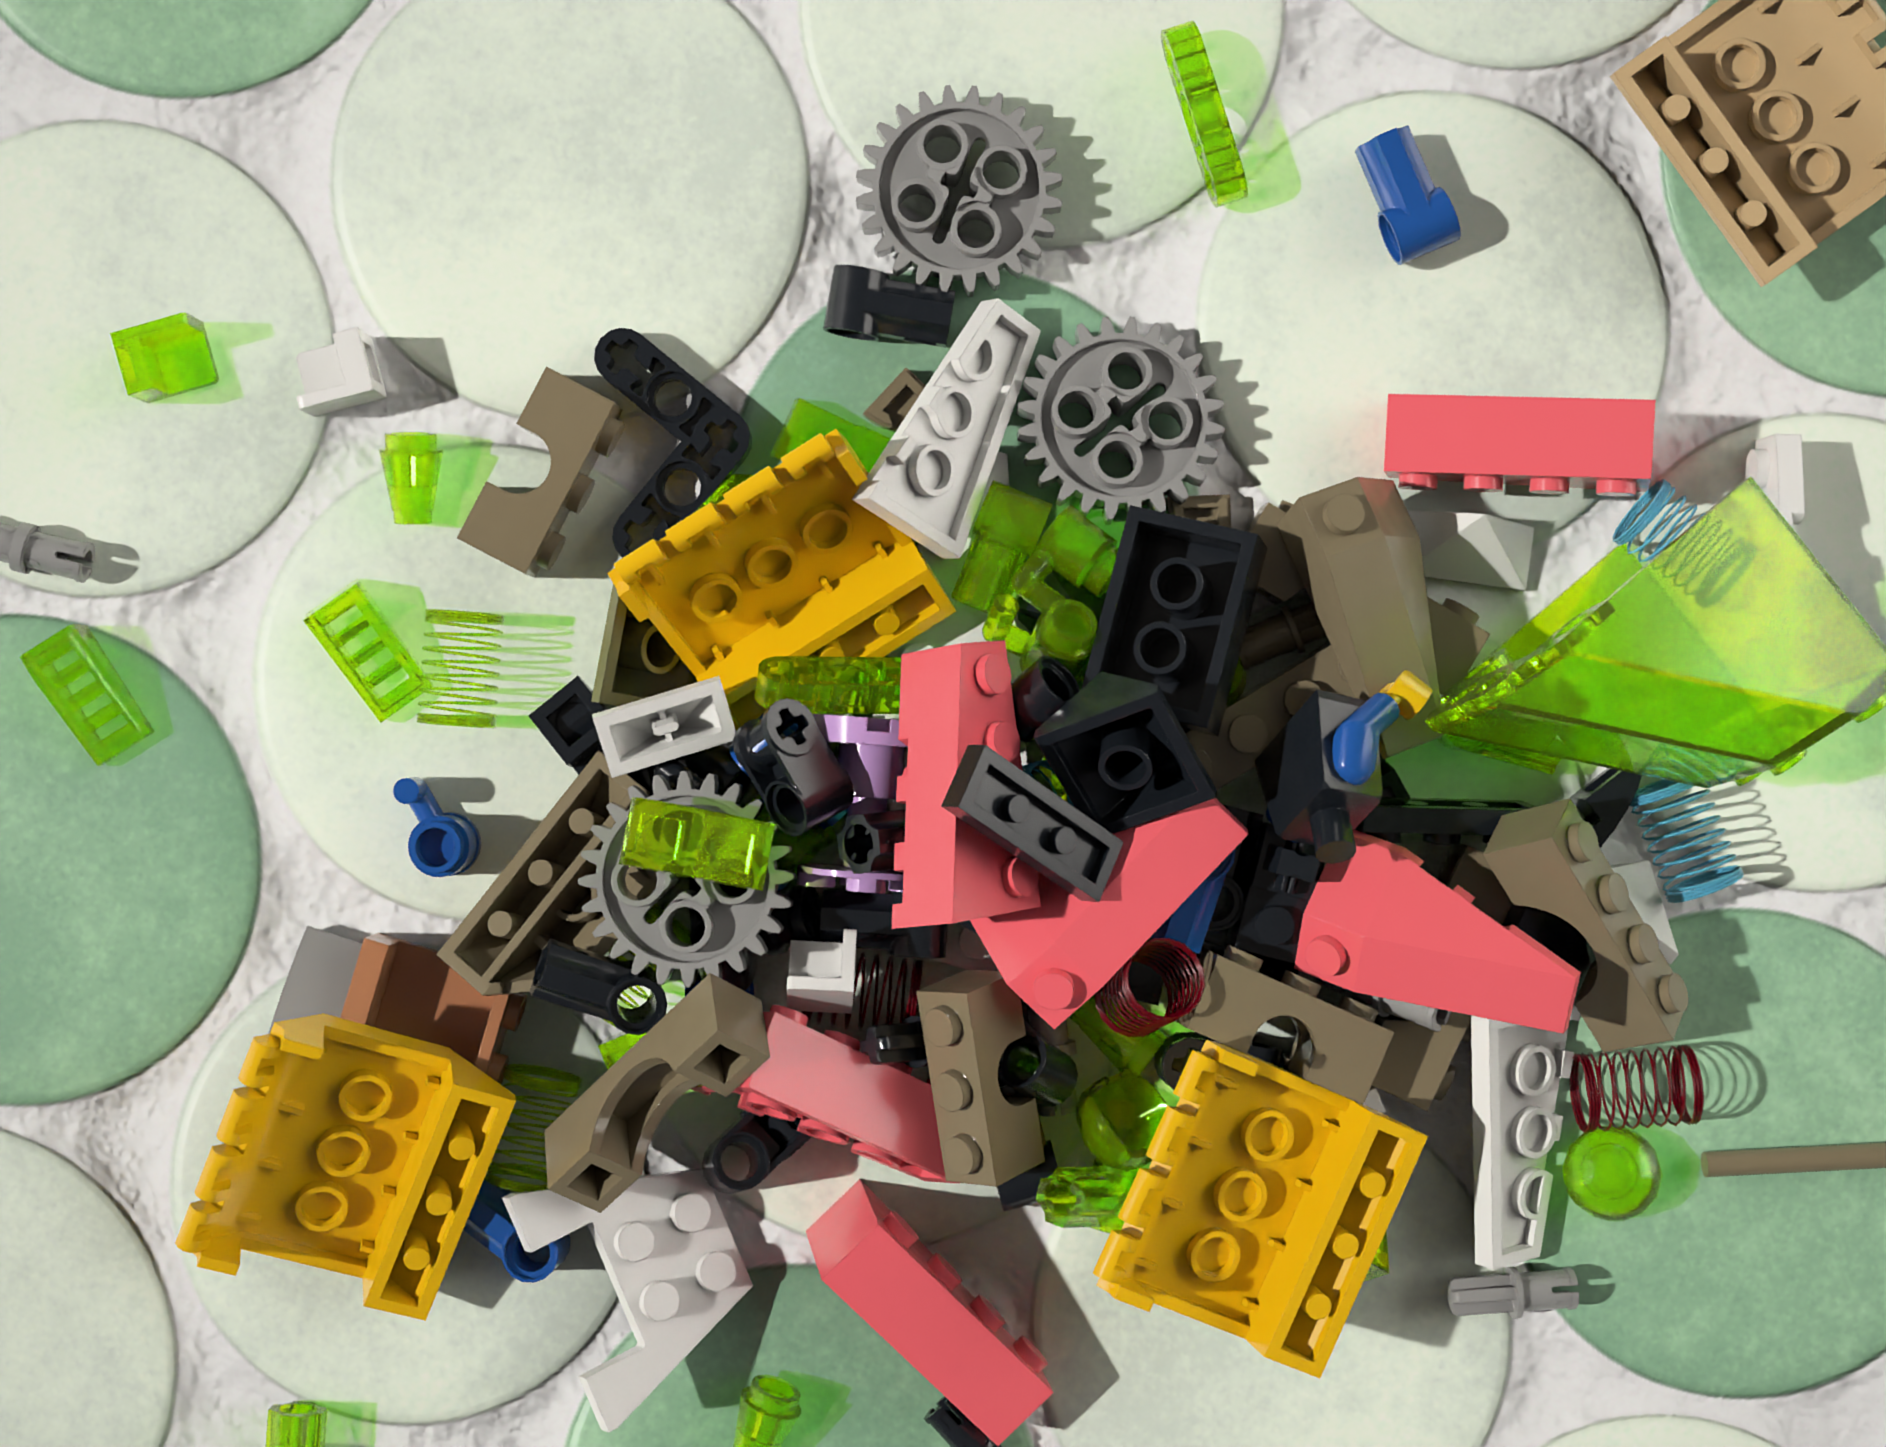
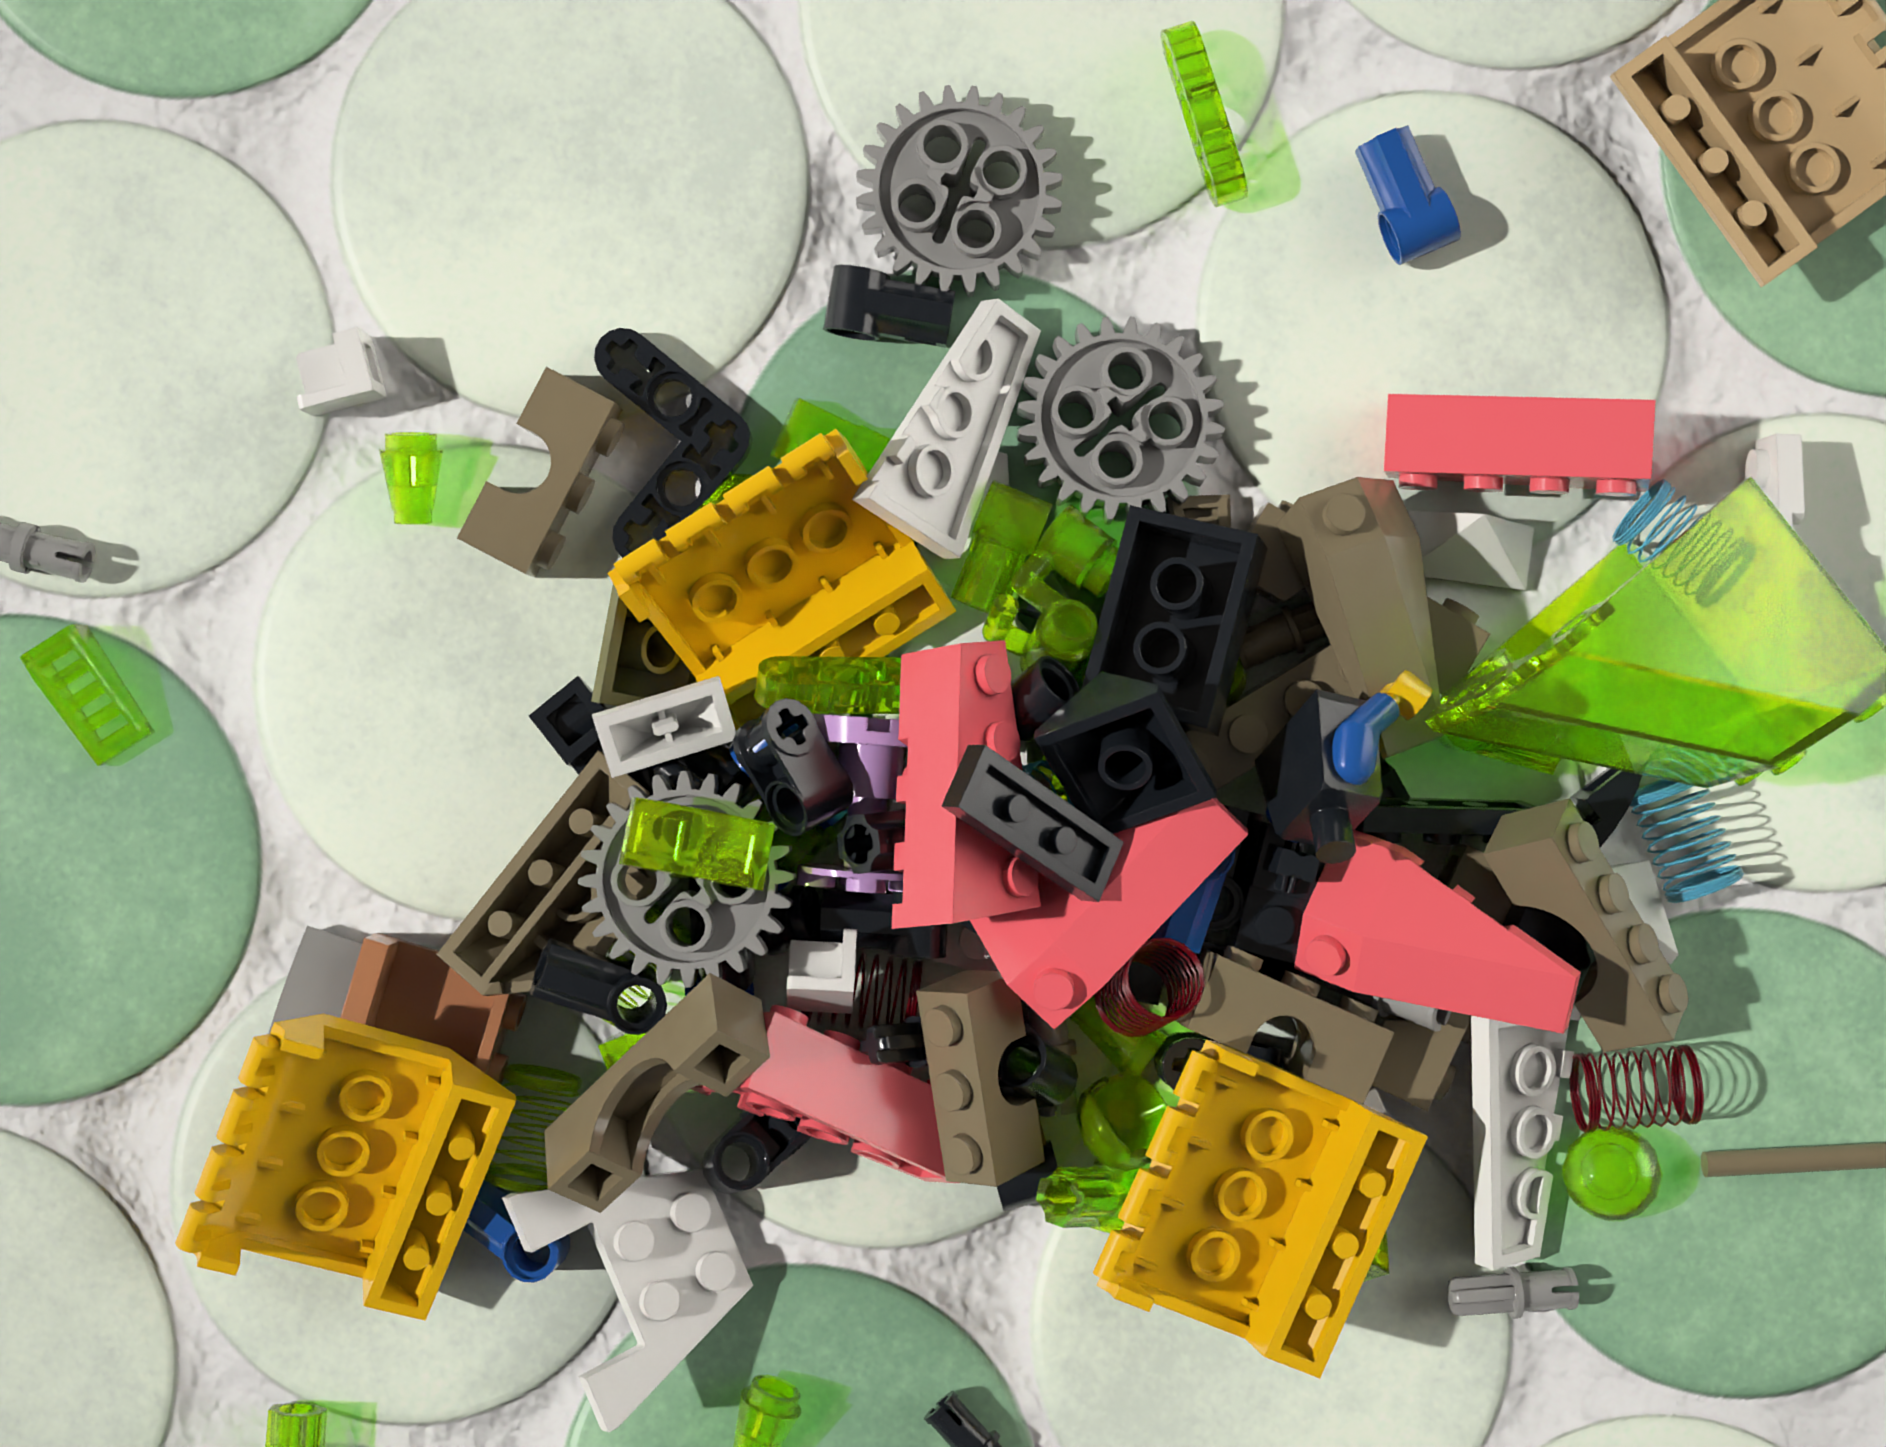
(165, 357): clear neon green panel -> none
(340, 602): clear neon green slope -> none
(441, 841): blue piece -> none
(446, 617): clear neon green piece -> none
(895, 401): dark tan tile -> none
(927, 1313): coral wedge -> none

